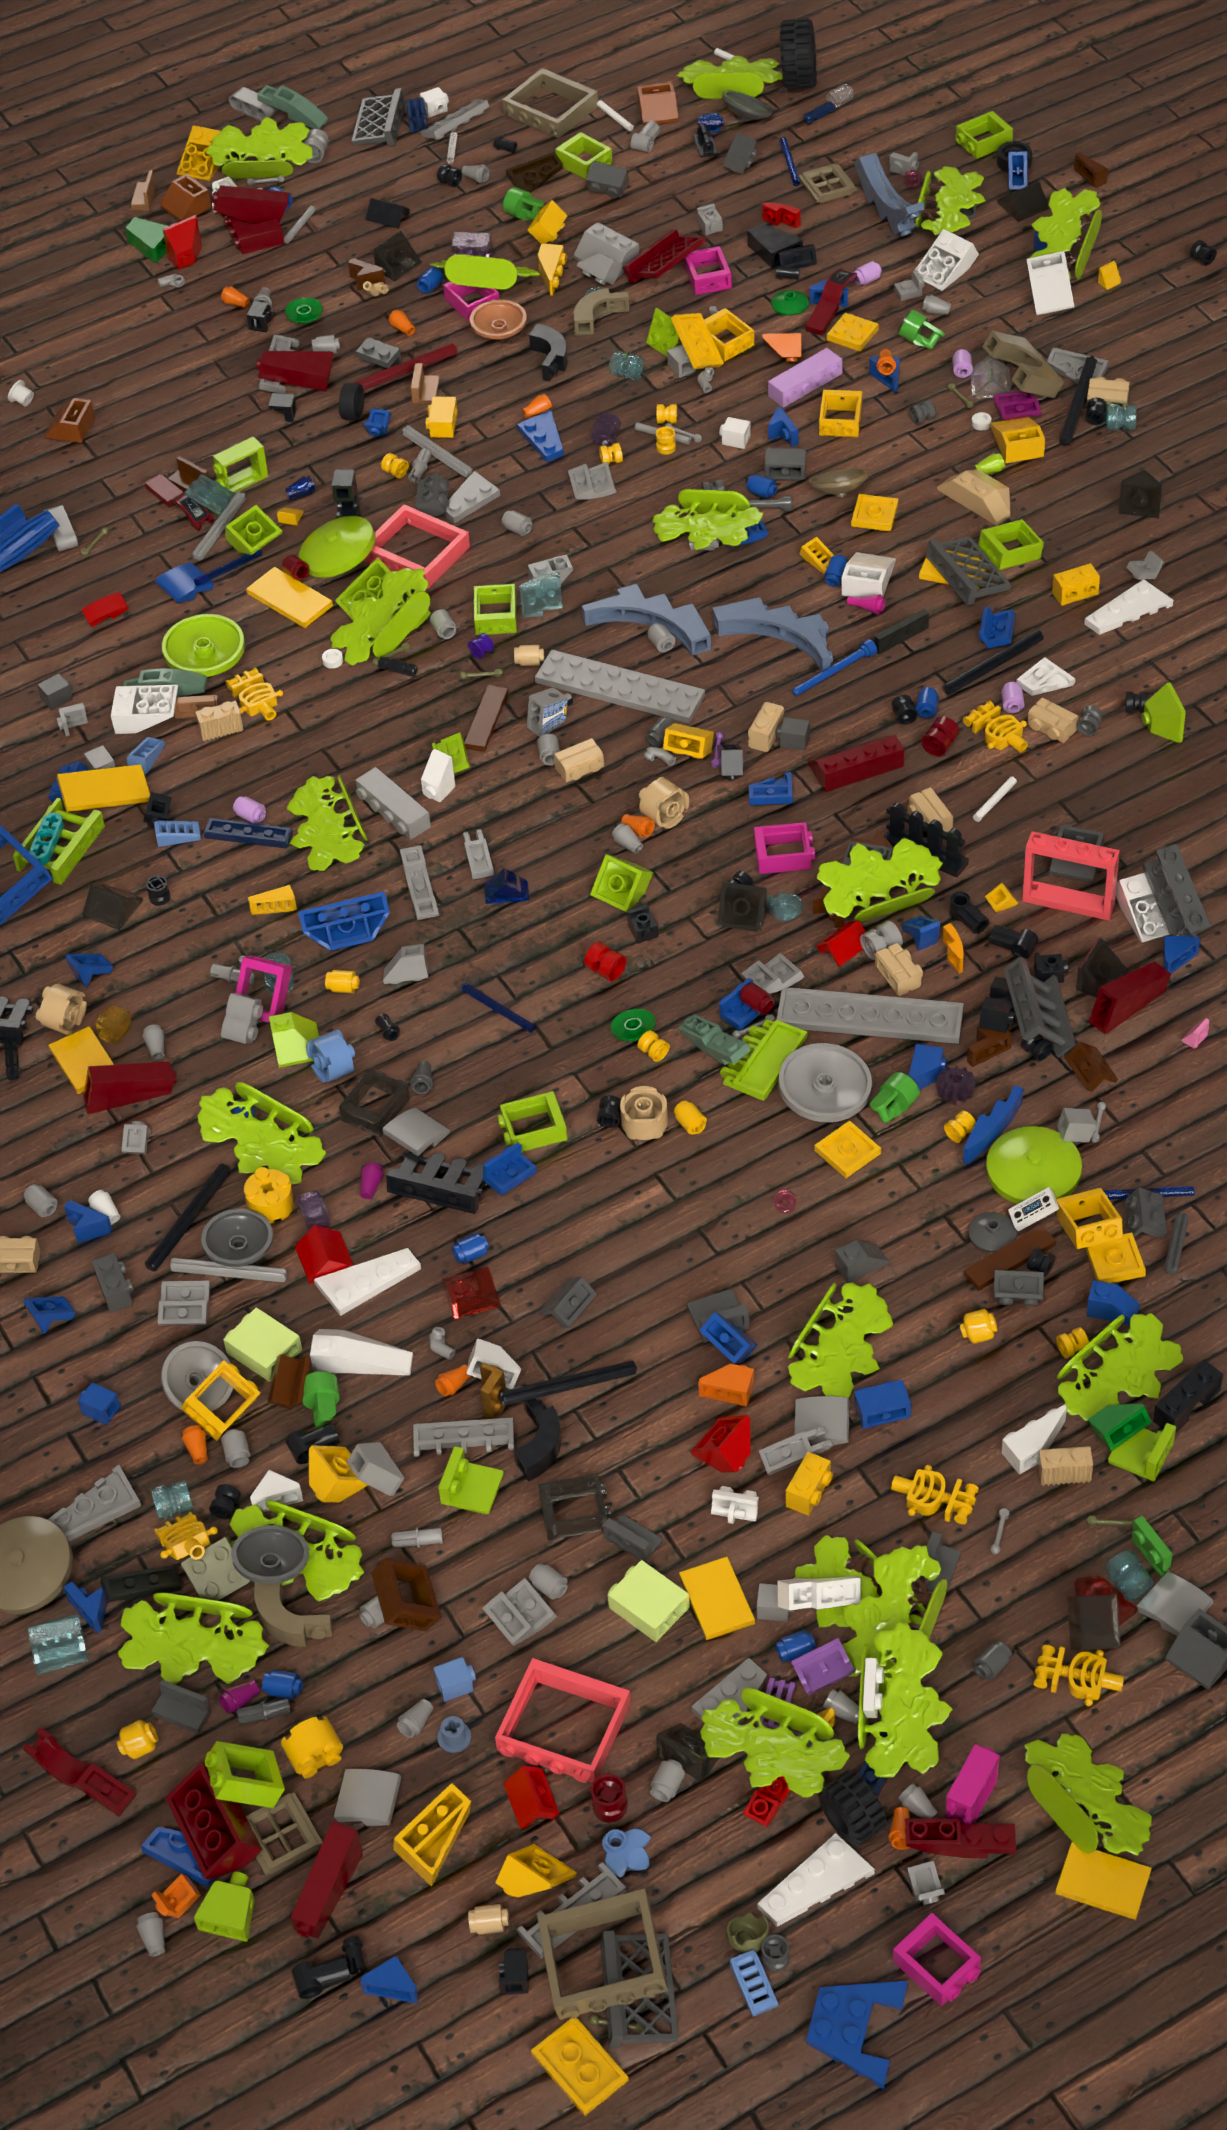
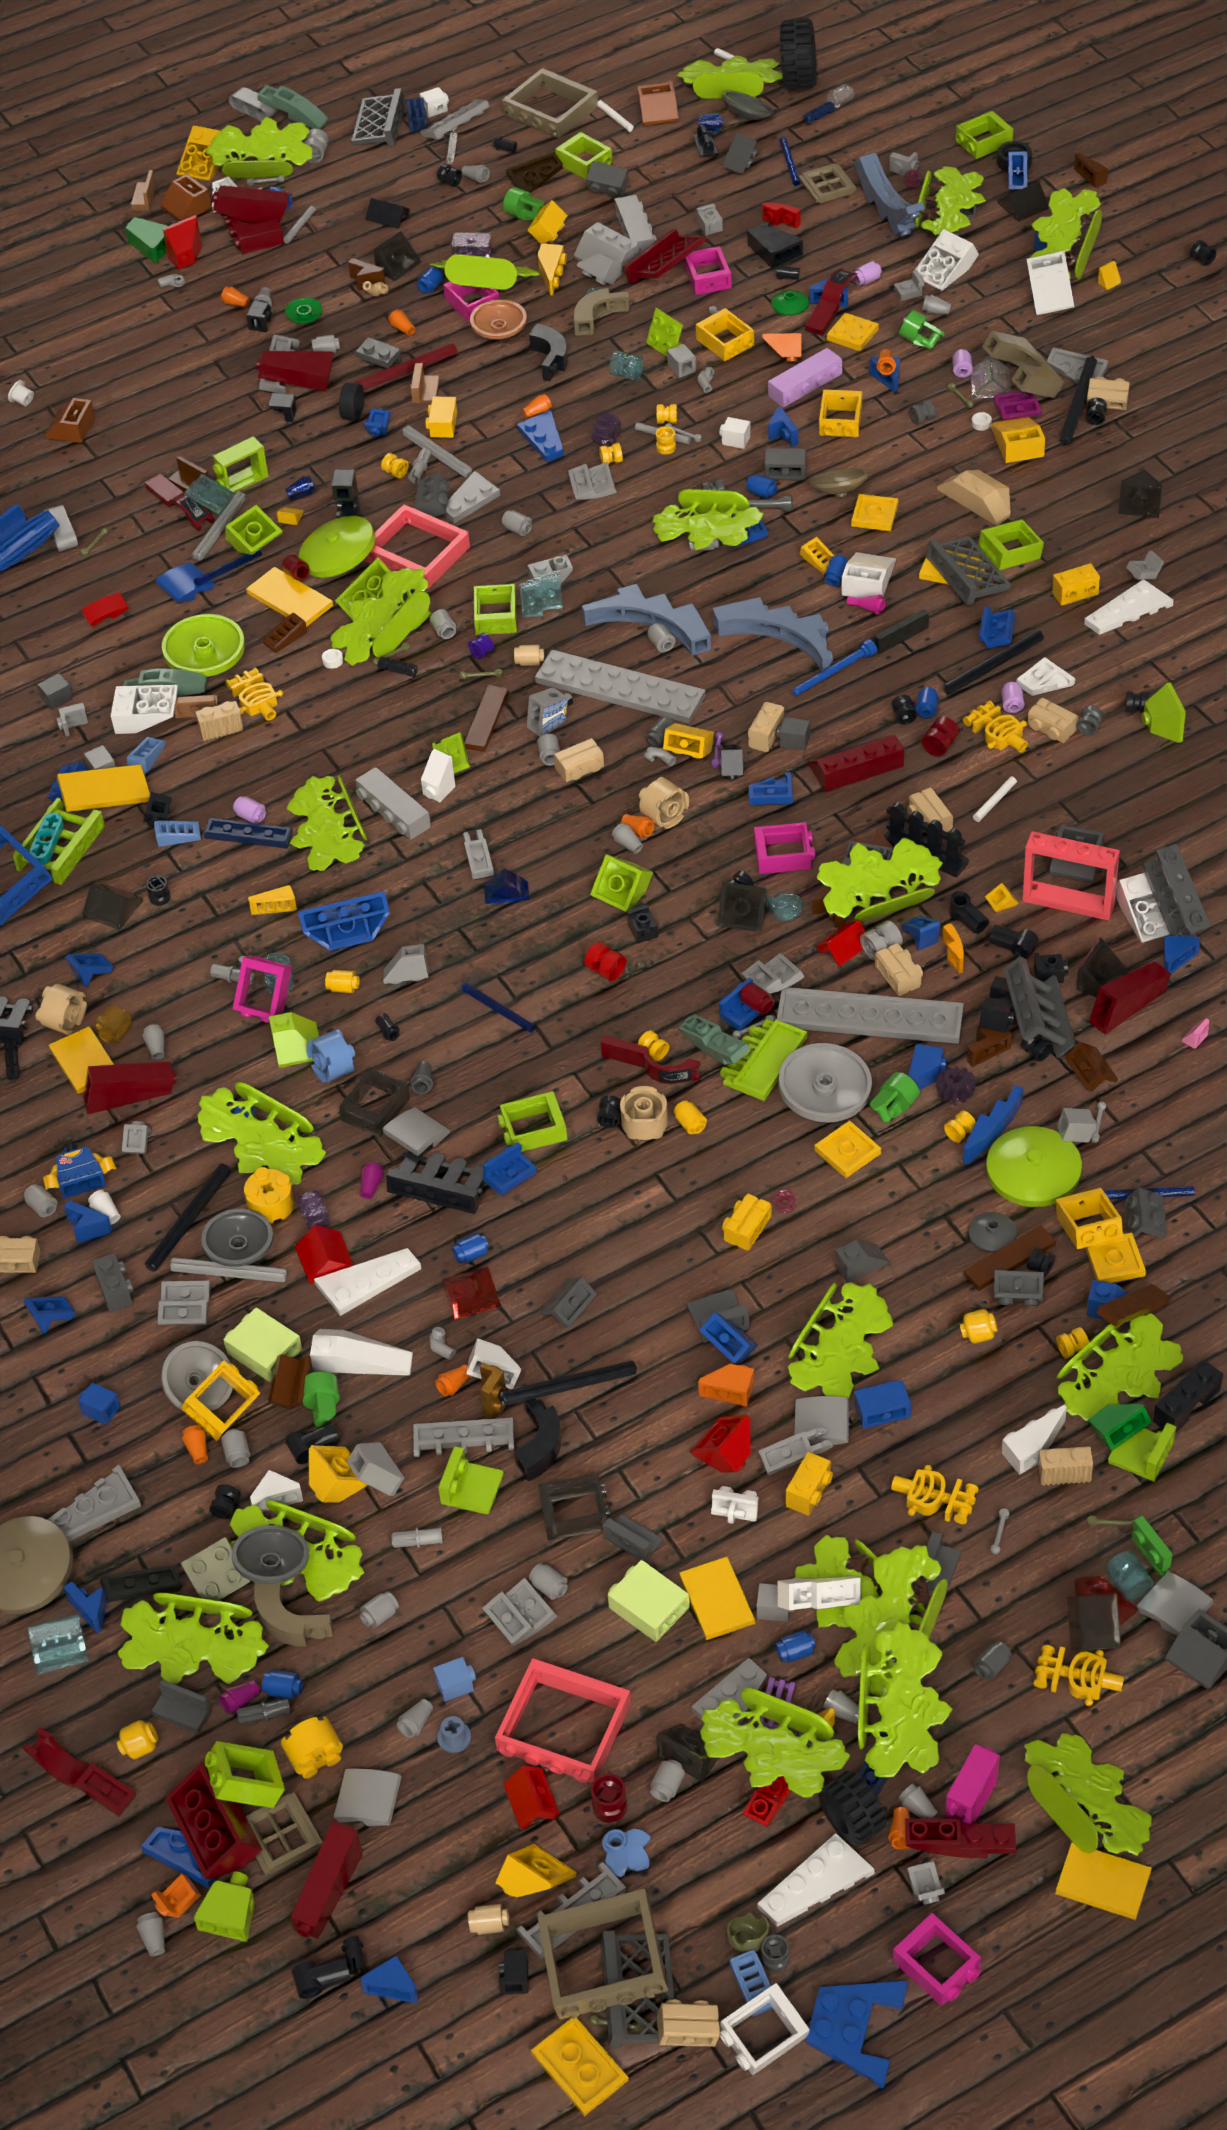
(78, 1171): none -> torso
(172, 1499): clear light blue wheel -> none
(184, 1537): yellow torso -> none
(241, 1018): light grey brick -> none
(297, 629): none -> reddish brown slope
(395, 1611): reddish brown window -> none
(418, 882): light grey slope -> none
(432, 1833): yellow wedge -> none
(632, 1024): green dish -> none
(634, 222): none -> light grey brick
(638, 1056): none -> dark red piece
(645, 138): light grey piece -> none
(688, 2024): none -> tan brick
(697, 340): yellow tile -> none
(747, 1221): none -> yellow brick
(785, 2012): none -> white window
(798, 257): black plate -> none
(823, 1666): medium lavender hinge -> none
(872, 1698): white plate -> none
(991, 464): lime cone -> none
(1033, 1209): white tile -> none
(1121, 417): clear light blue wheel -> none
(1133, 1305): none -> reddish brown tile
(1176, 1243): dark grey axle -> none

